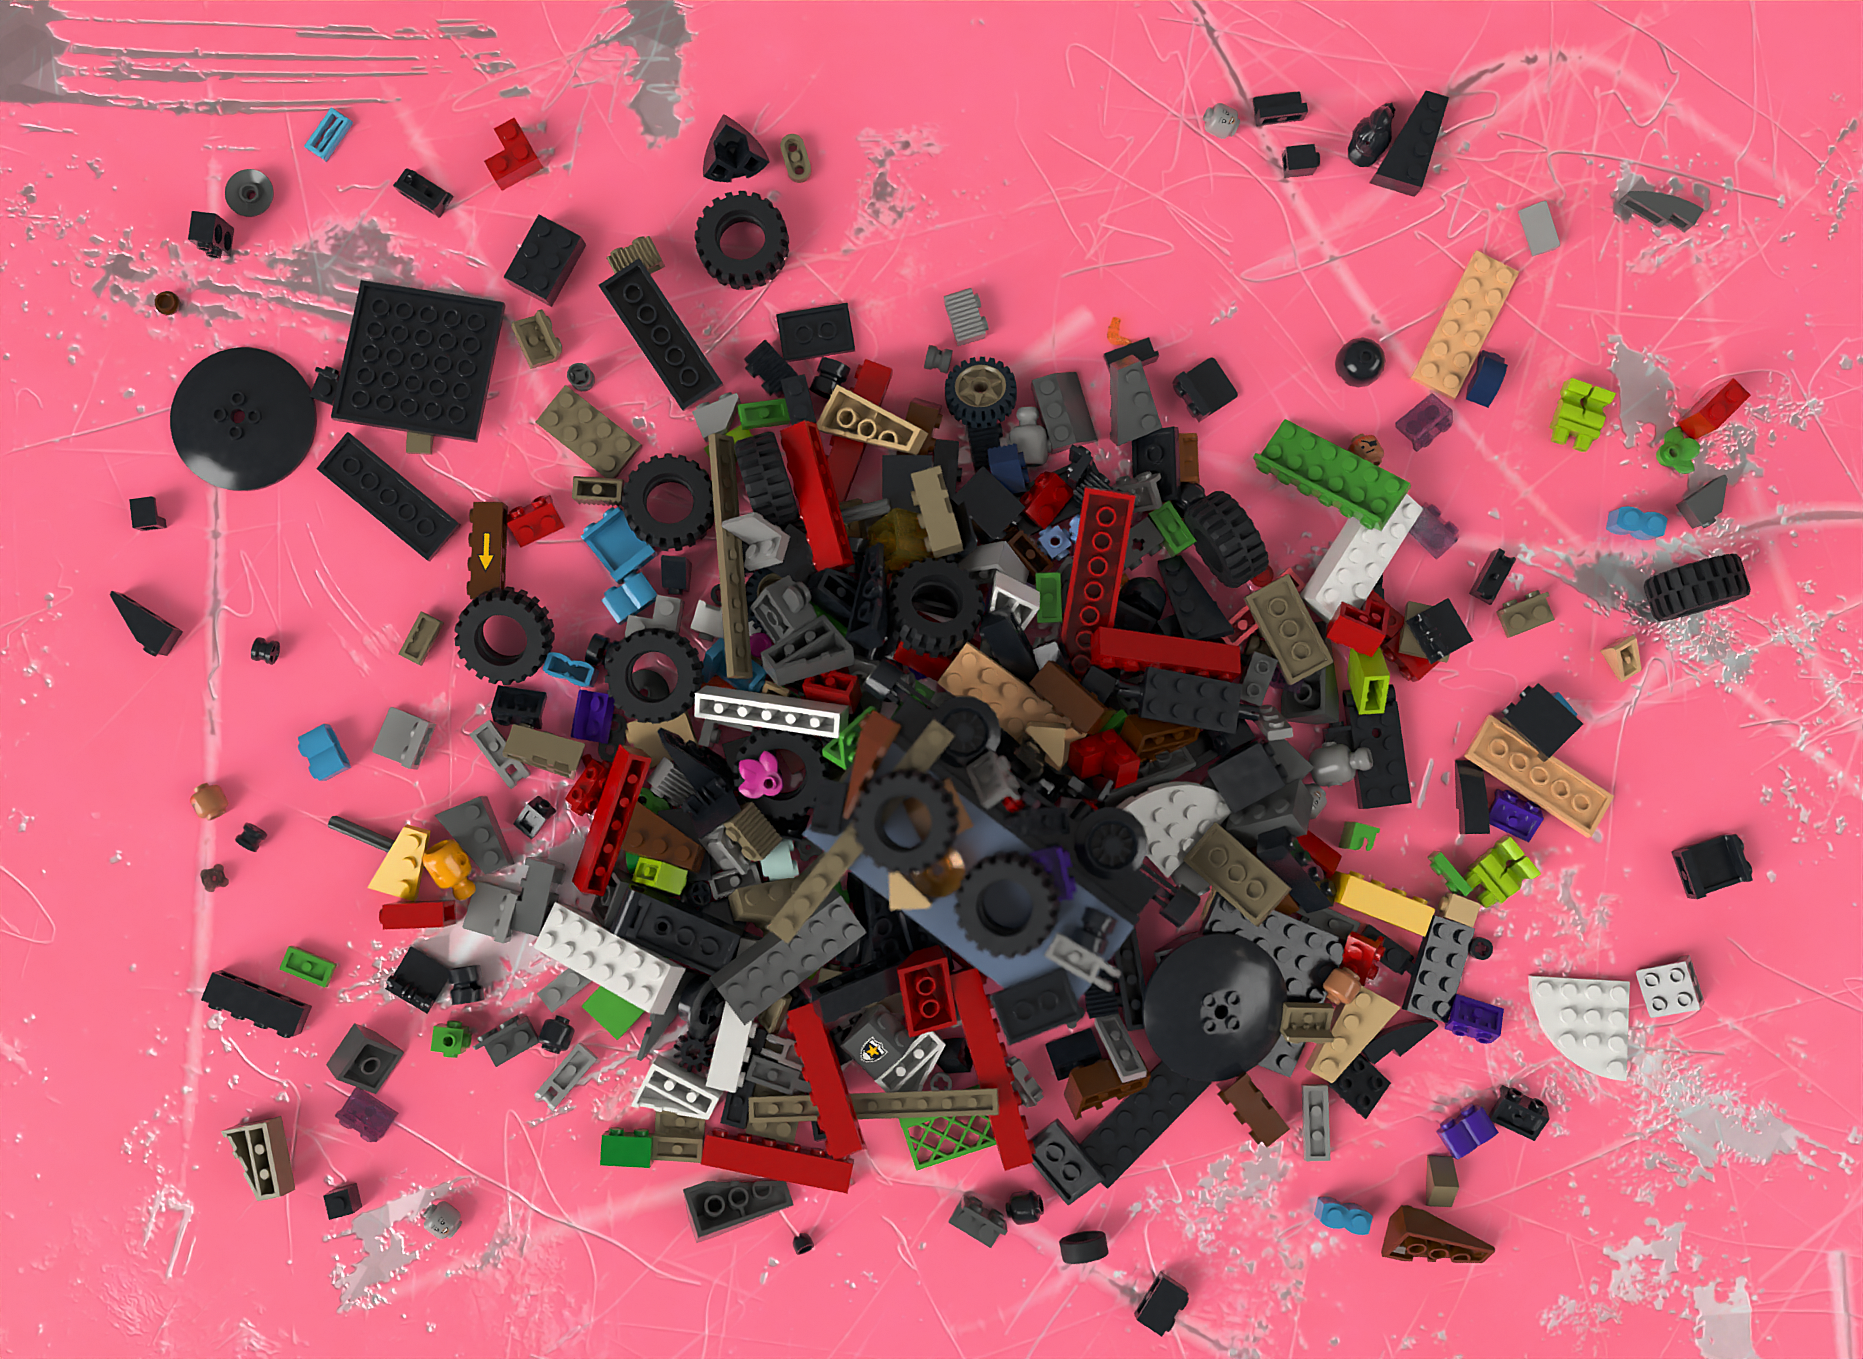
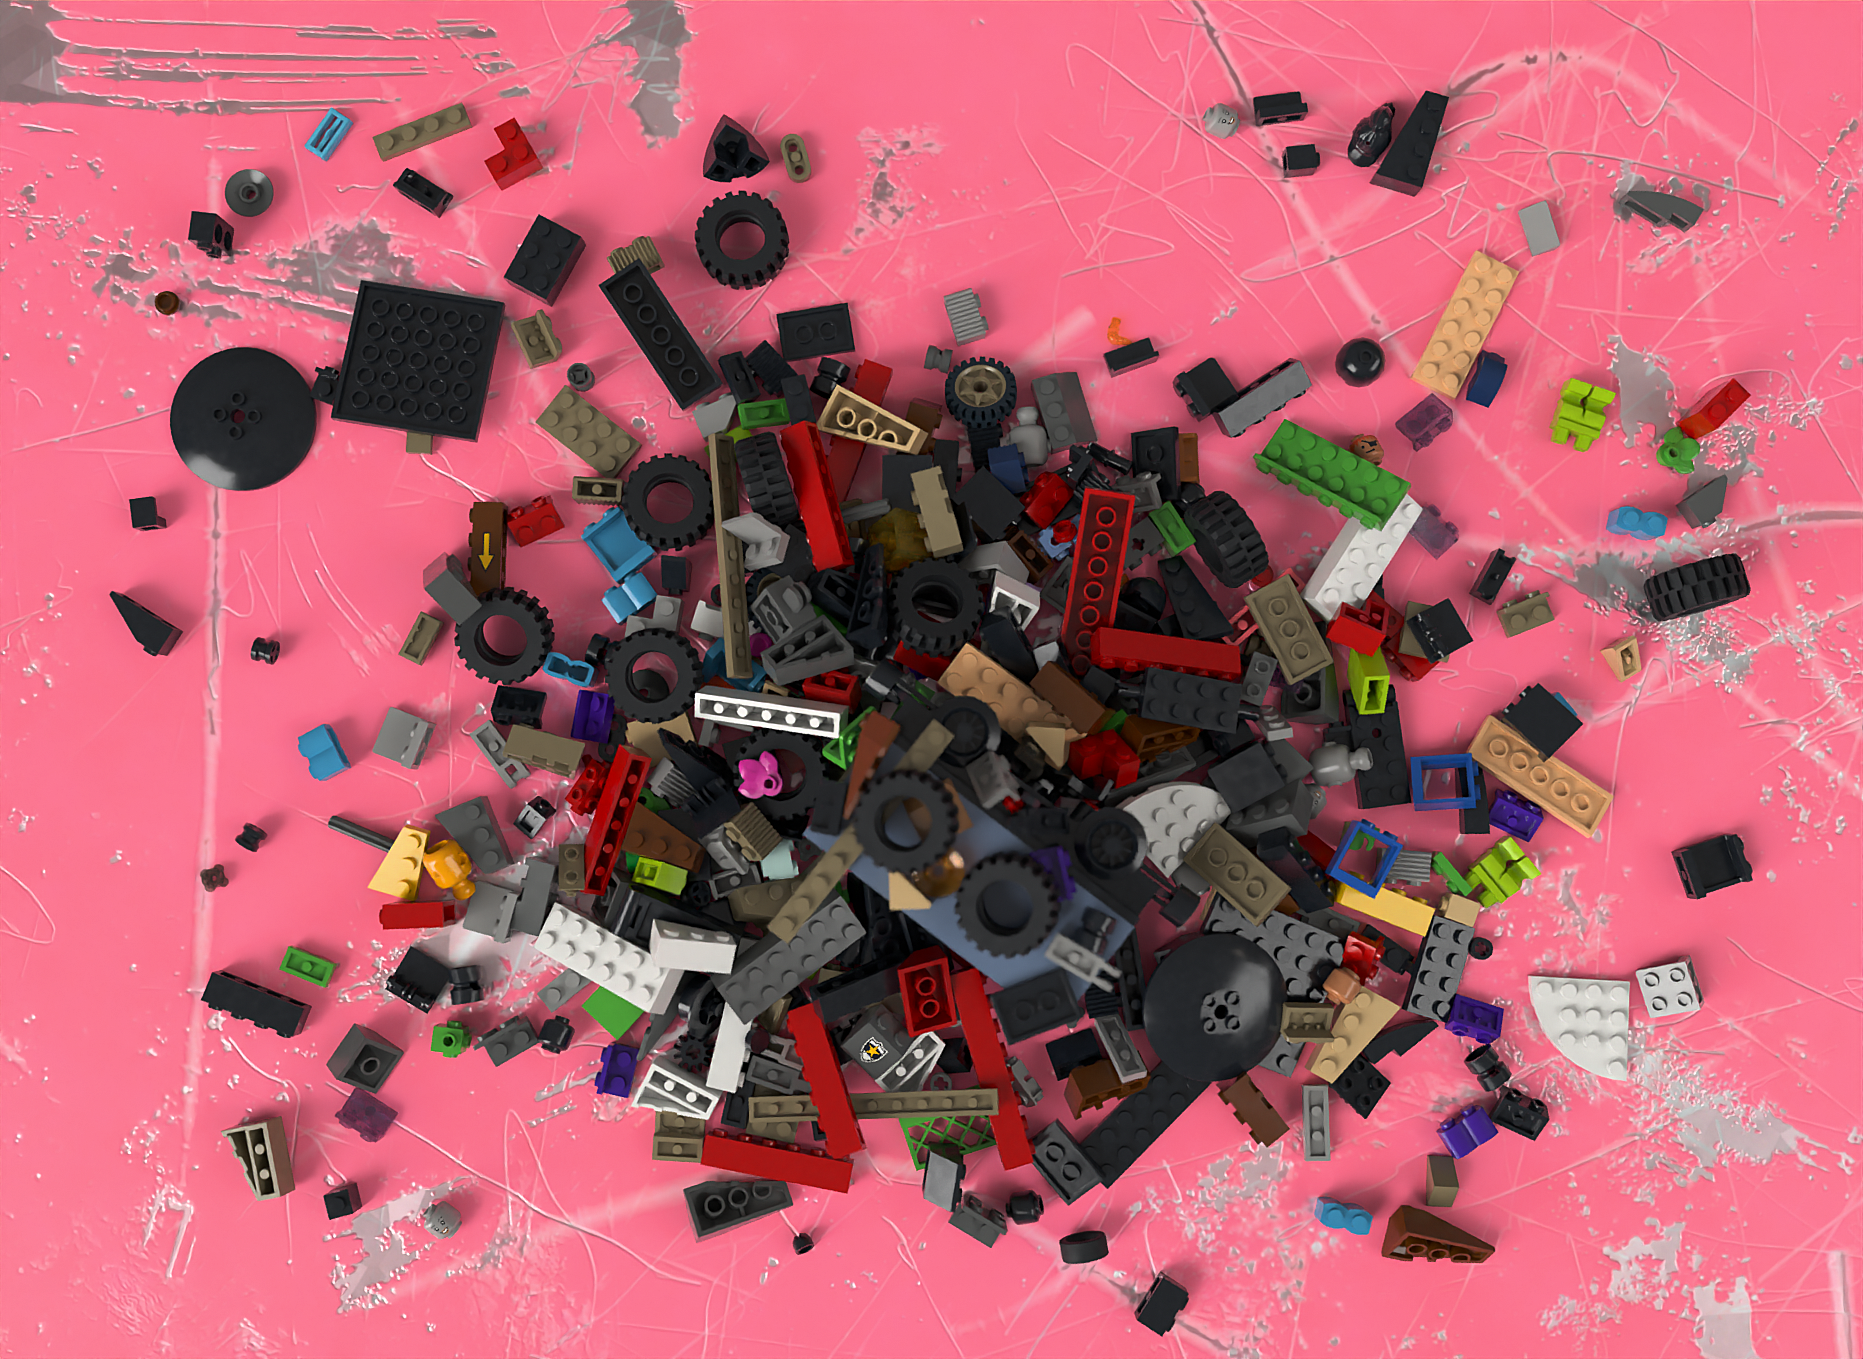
(209, 801): nougat head -> none
(388, 496): black plate -> none
(422, 132): none -> dark tan plate
(450, 587): none -> dark grey wedge
(566, 1075): light grey plate -> none
(571, 868): none -> dark tan hinge
(617, 1070): none -> dark purple bracket
(626, 1148): green brick -> none
(690, 948): none -> white wedge
(739, 377): none -> black panel
(757, 1040): none -> black tile
(943, 1174): none -> slope
(1050, 597): bright green plate -> none
(1064, 531): none -> red plate
(1110, 458): none -> black axle
(1132, 403): dark grey wedge -> none
(1261, 397): none -> brick
(1381, 872): none -> blue window
(1408, 866): none -> light grey brick
(1443, 762): none -> blue window
(1485, 1064): none -> black wheel

